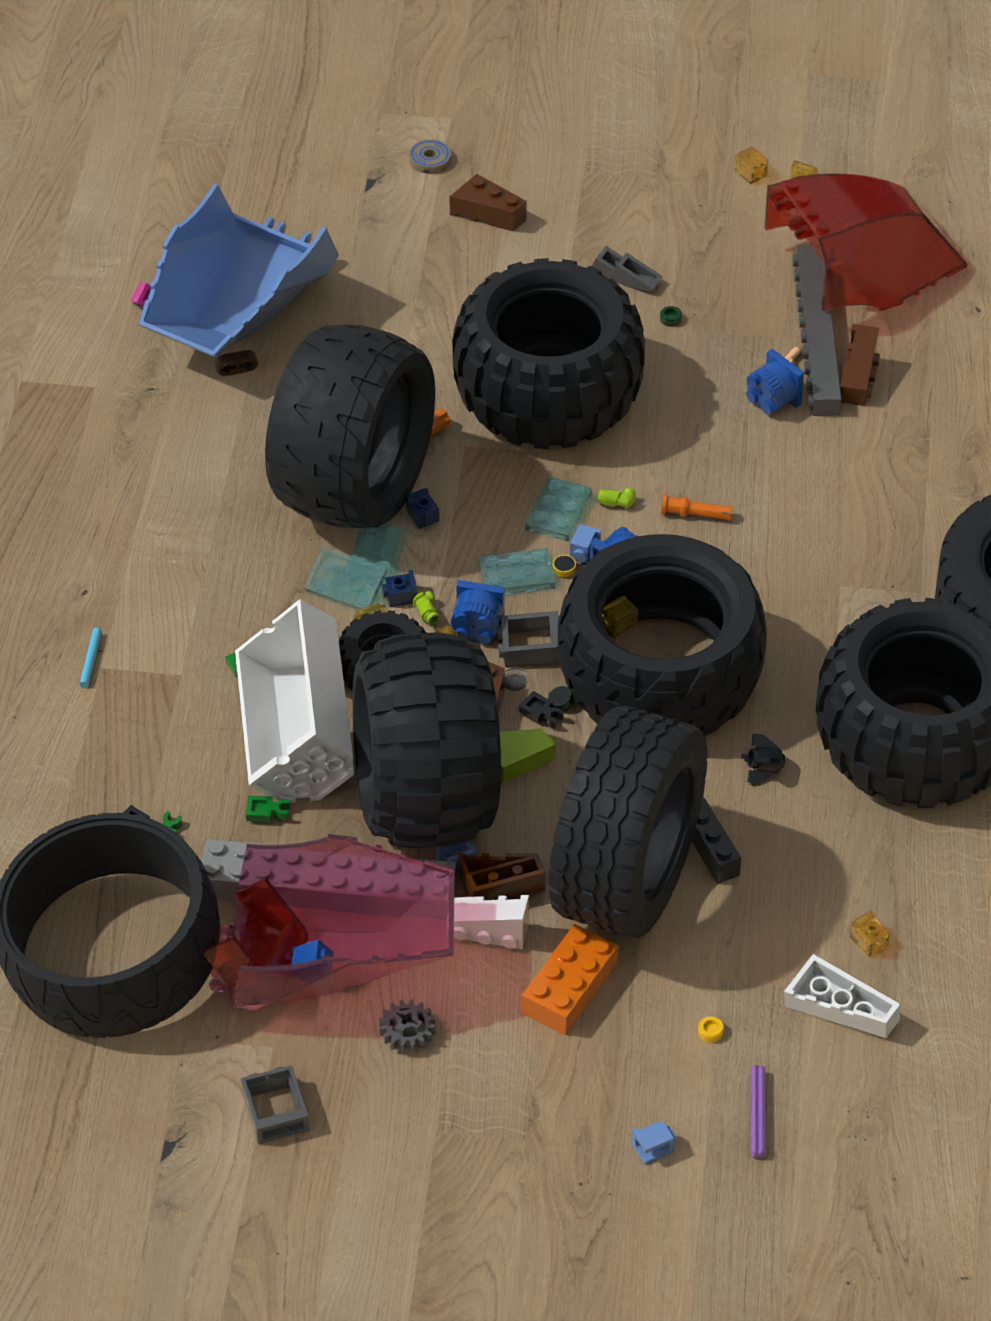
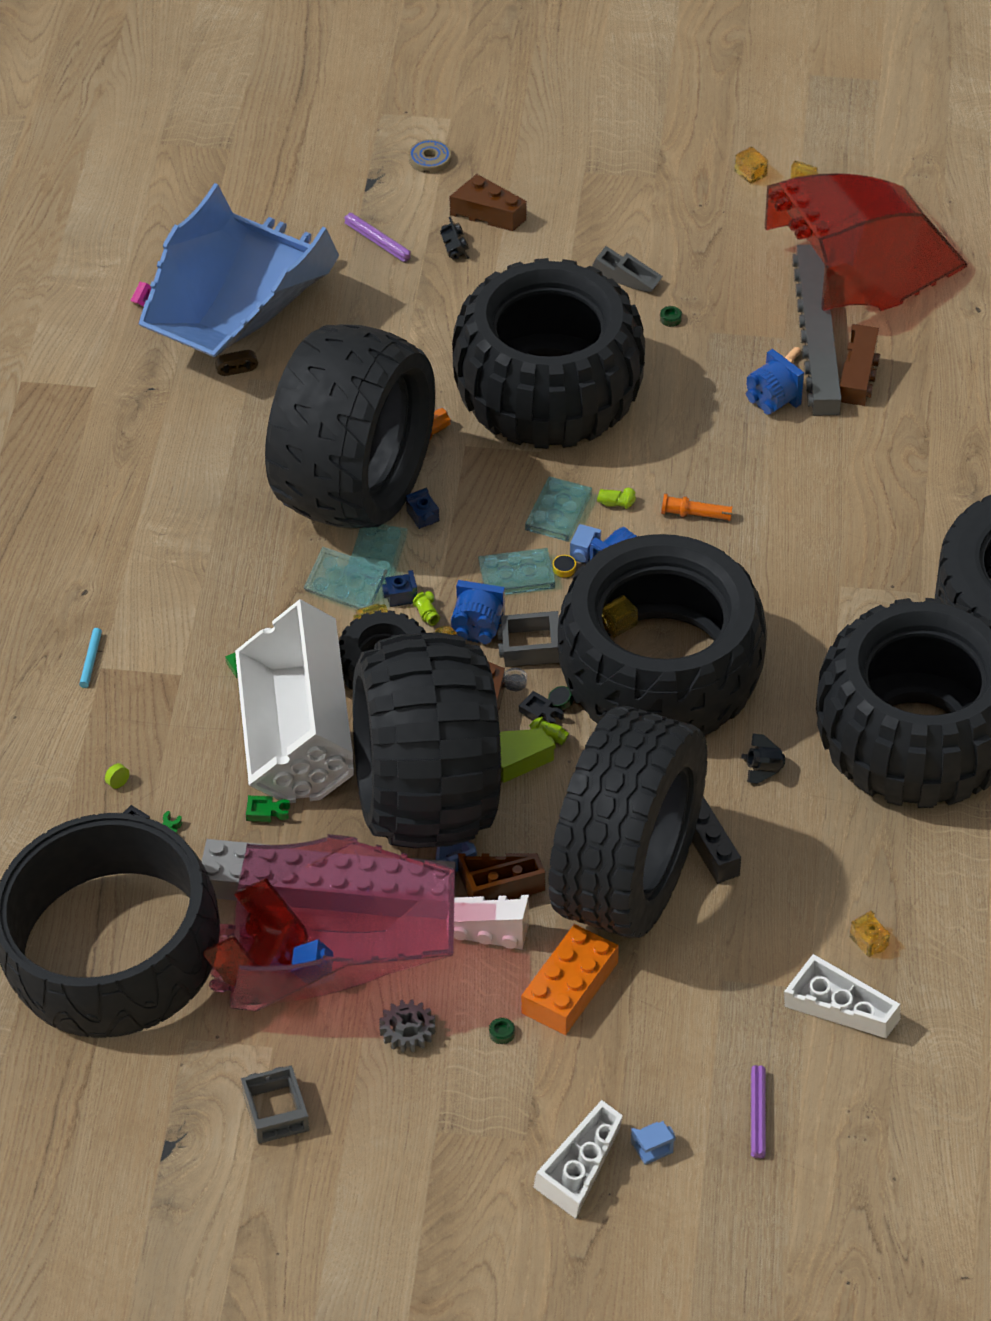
(117, 776): none -> lime tile
(377, 237): none -> medium lavender axle
(454, 242): none -> black hinge
(502, 1030): none -> dark green tile
(555, 731): none -> lime arm
(576, 1163): none -> white wedge
(711, 1029): yellow tile -> none

